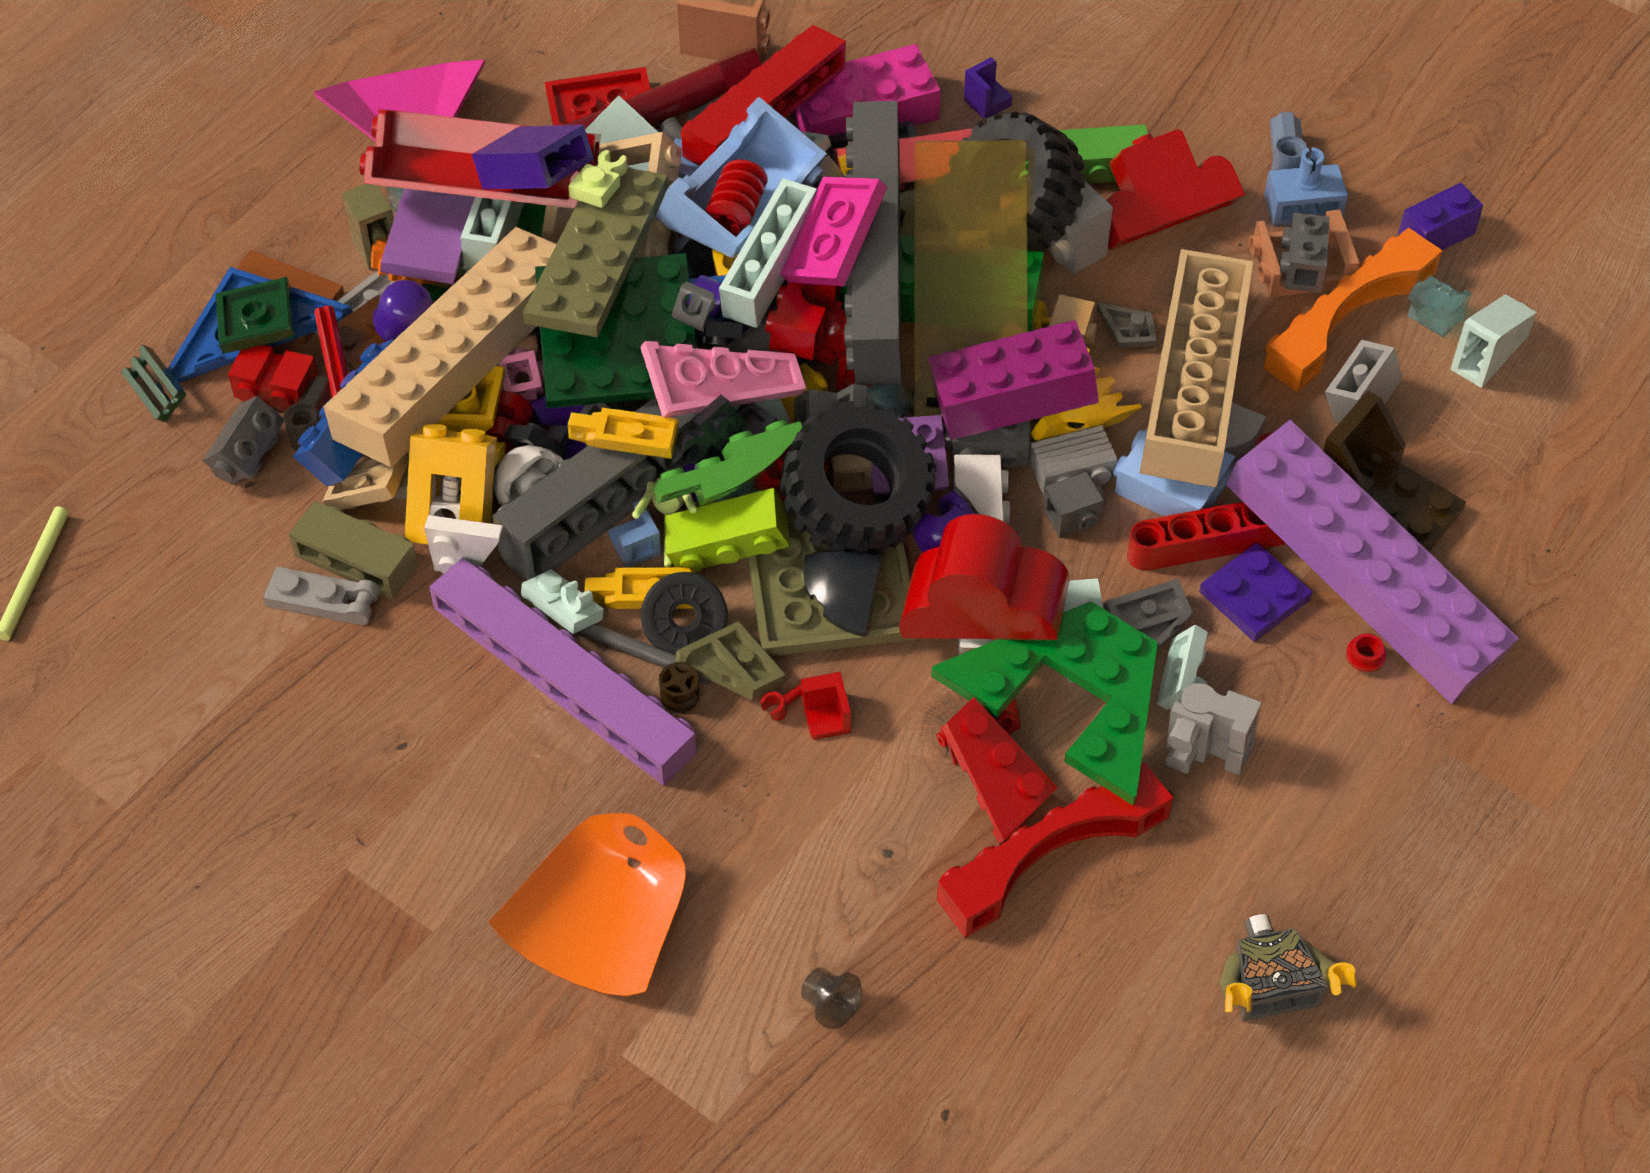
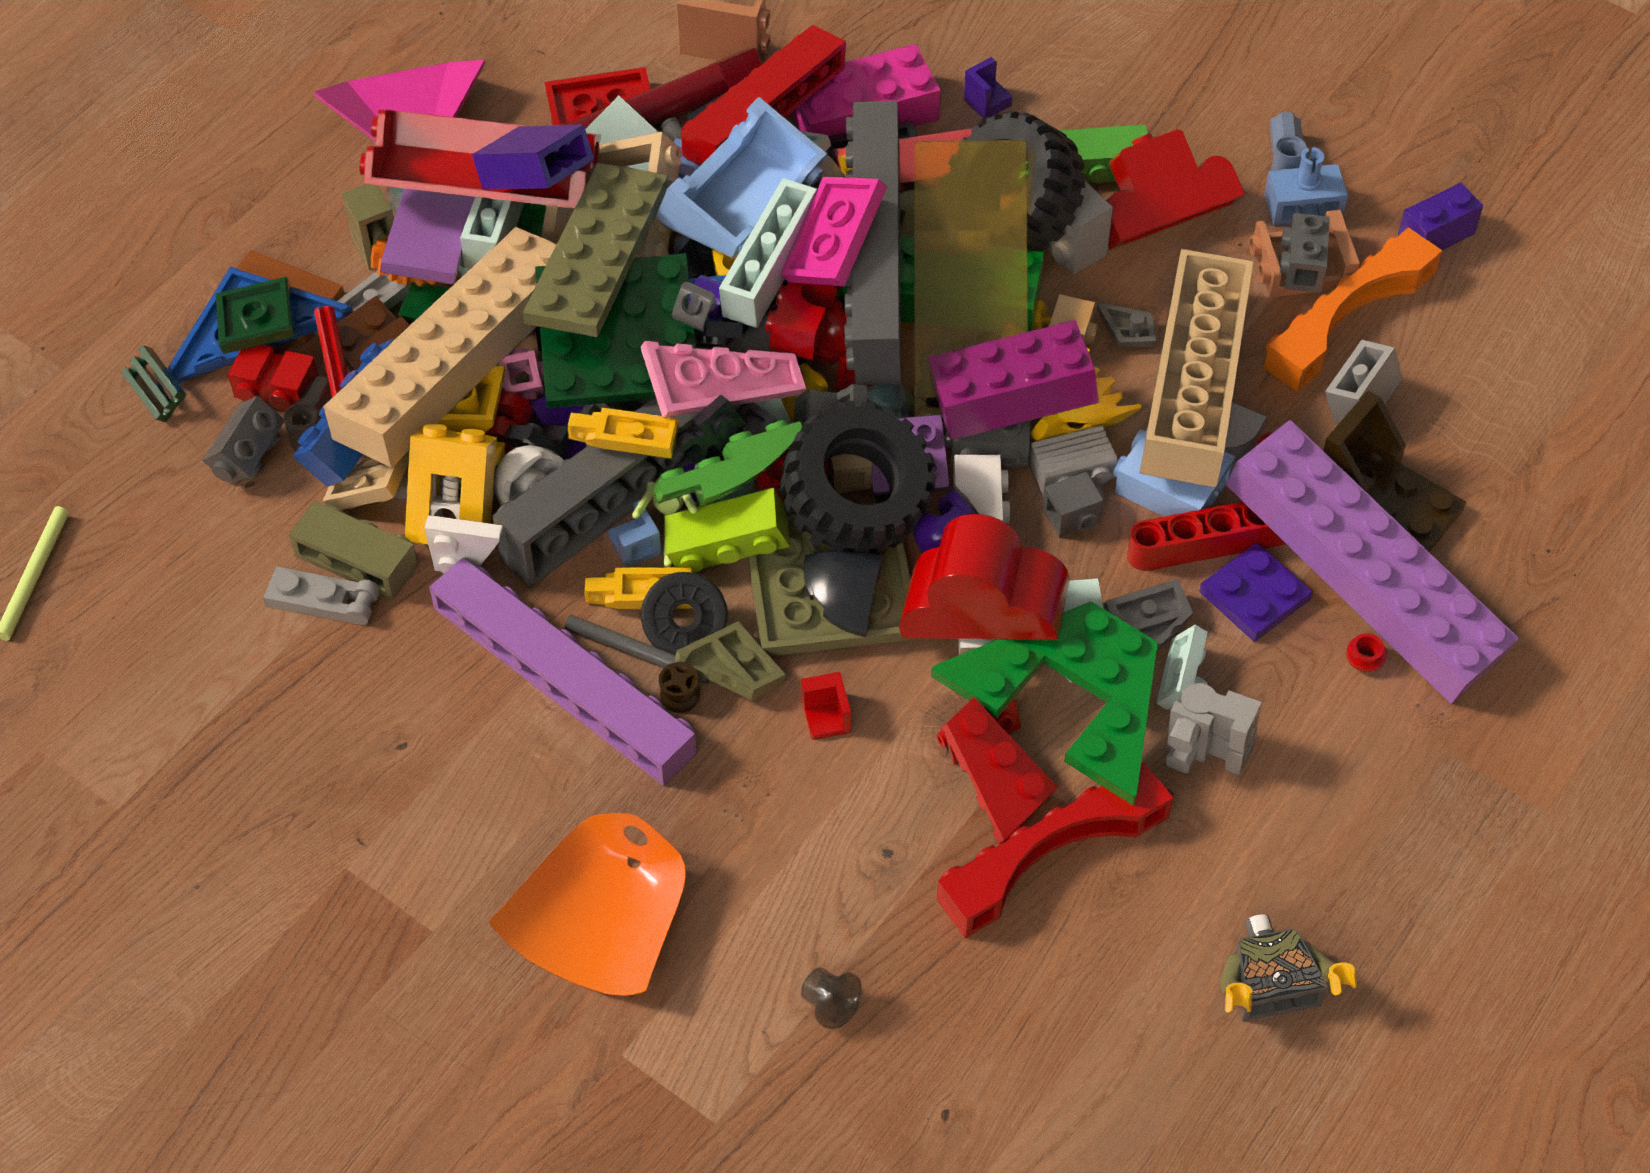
(400, 307): dark purple helmet -> none
(562, 601): light aqua plate -> none
(598, 183): yellowish green plate -> none
(737, 195): red piece -> none
(784, 700): red hand -> none
(1437, 305): clear light blue brick -> none
(1491, 339): light aqua slope -> none

